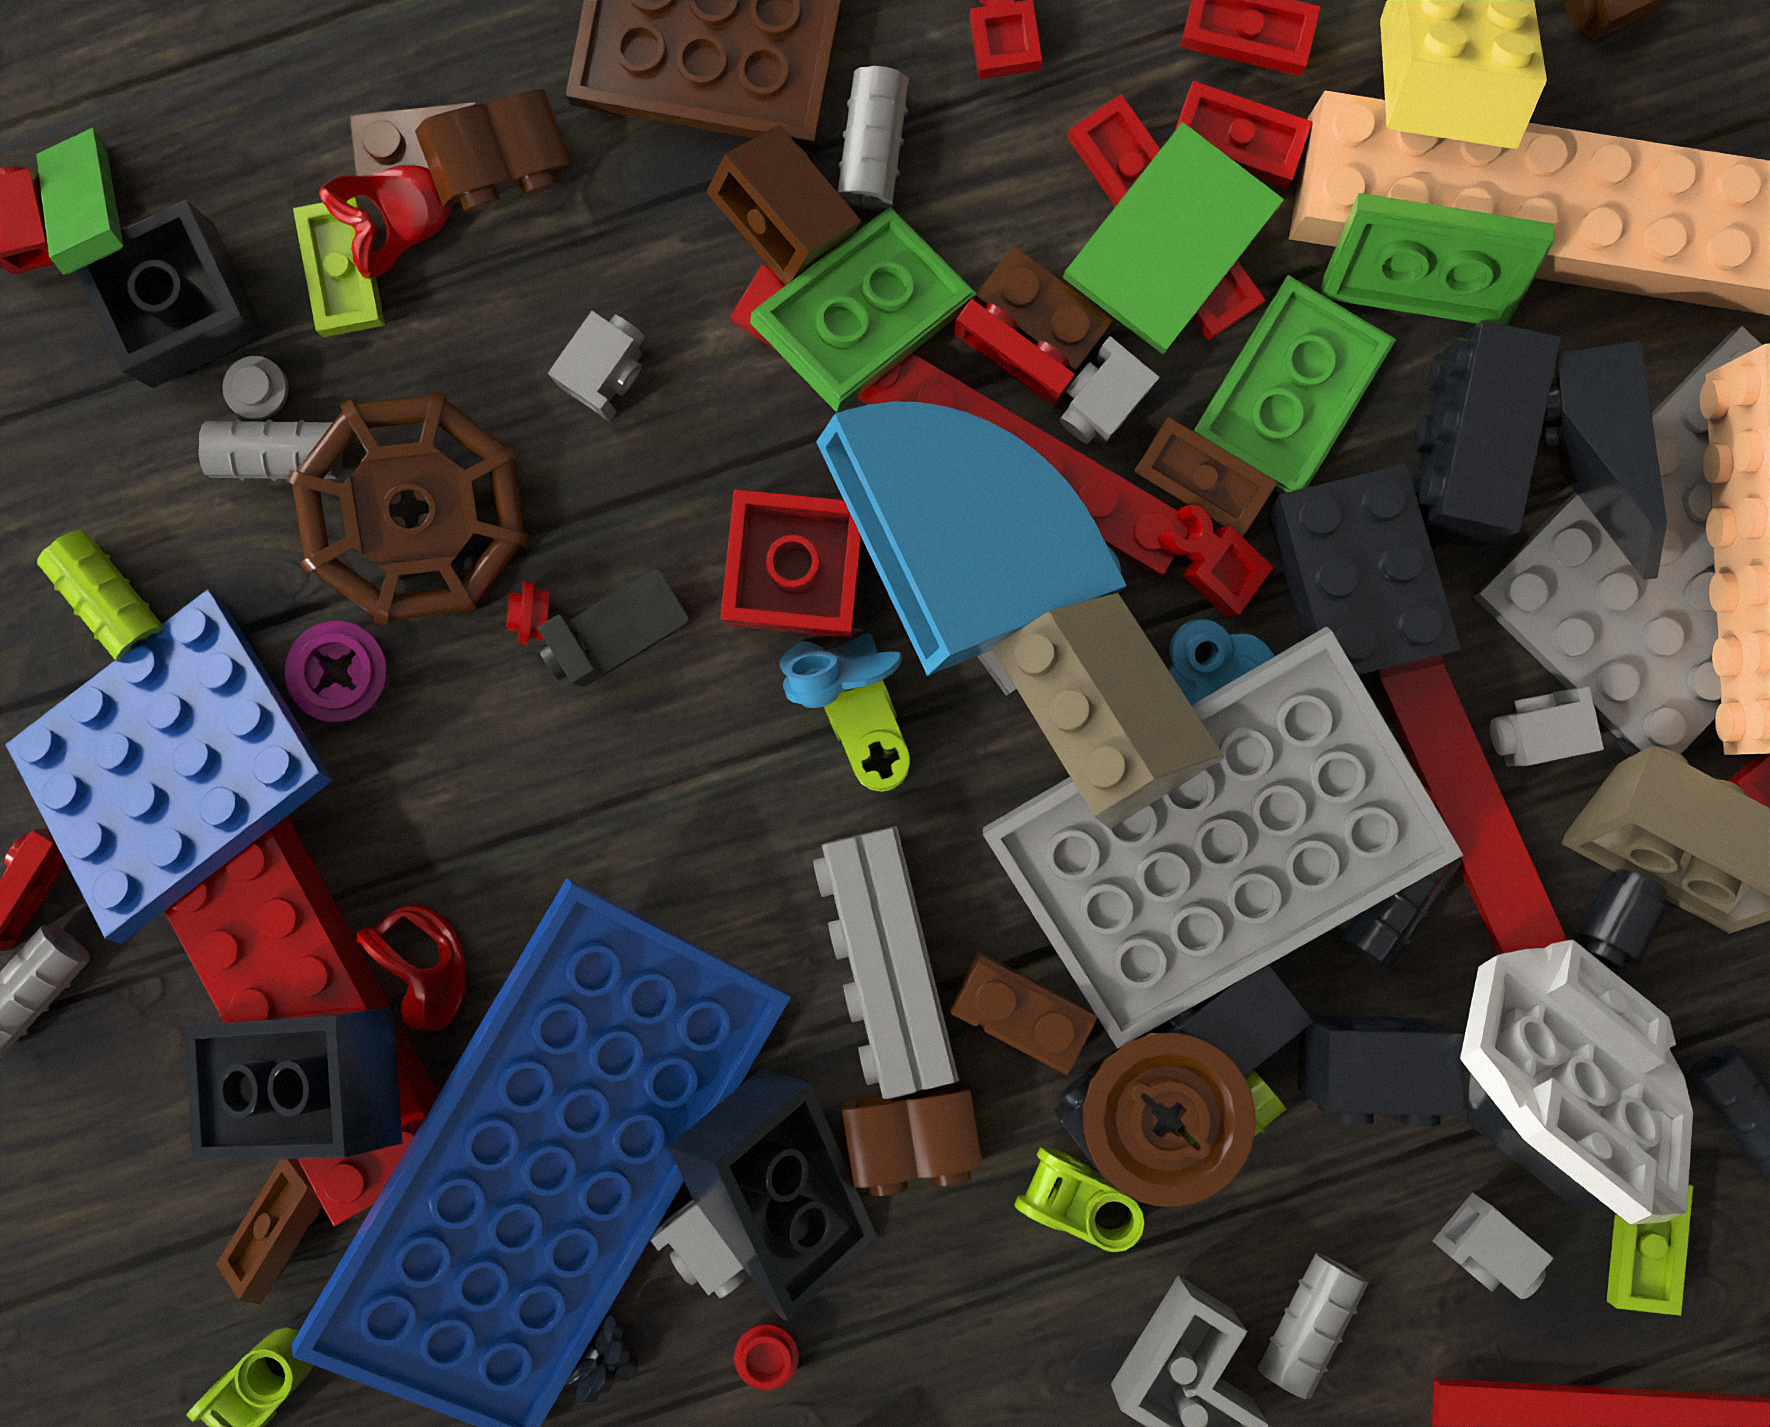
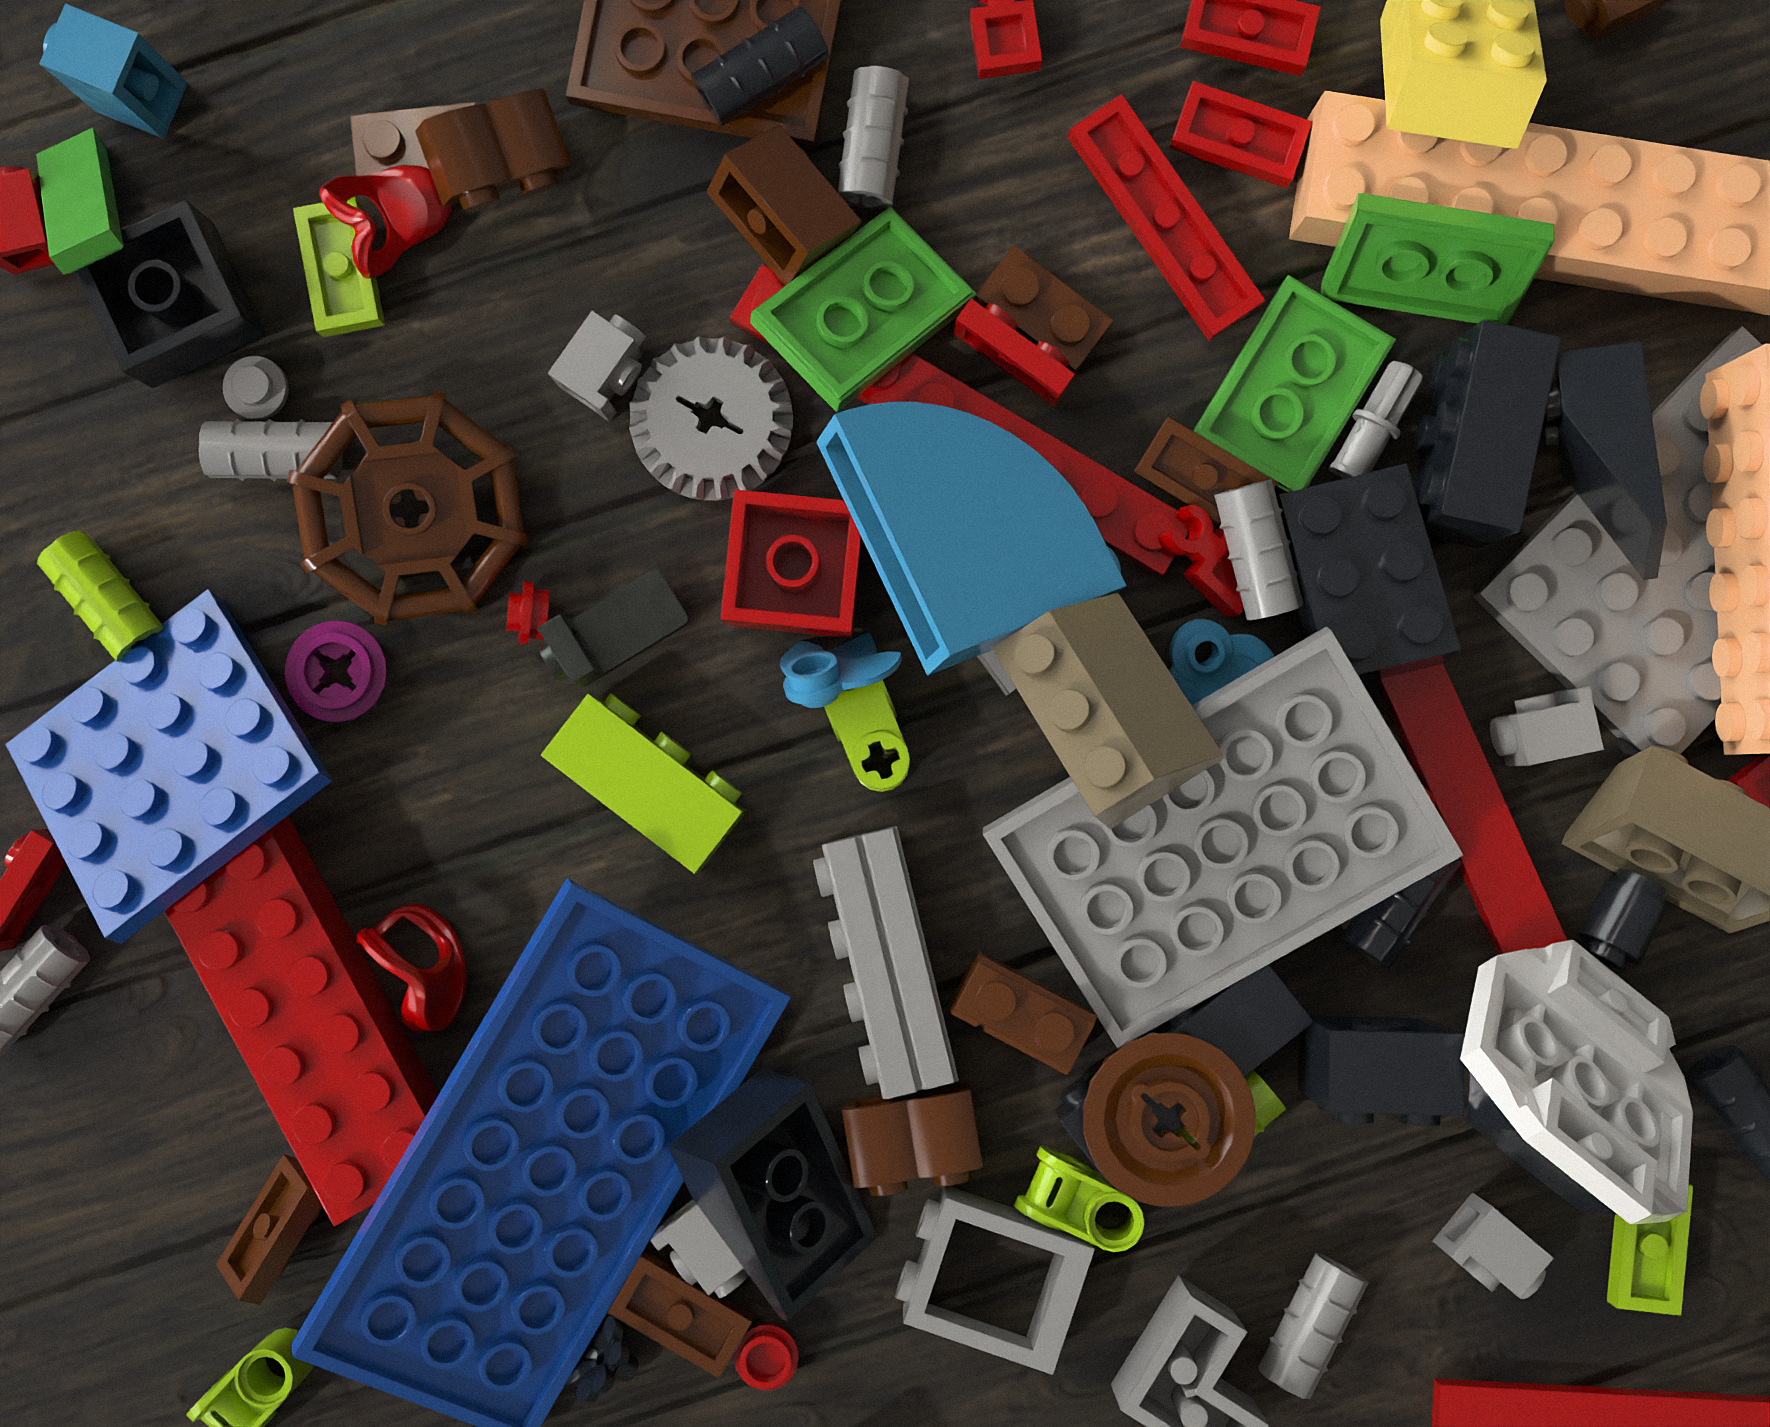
(113, 70): none -> dark azure brick
(294, 1086): black slope -> none
(645, 780): none -> lime brick
(681, 1314): none -> reddish brown plate
(722, 460): none -> light grey gear
(760, 65): none -> black axle
(1057, 1299): none -> light grey window
(1106, 395): light grey brick -> none
(1172, 238): bright green tile -> none
(1259, 550): none -> light grey axle
(1377, 420): none -> light grey axle

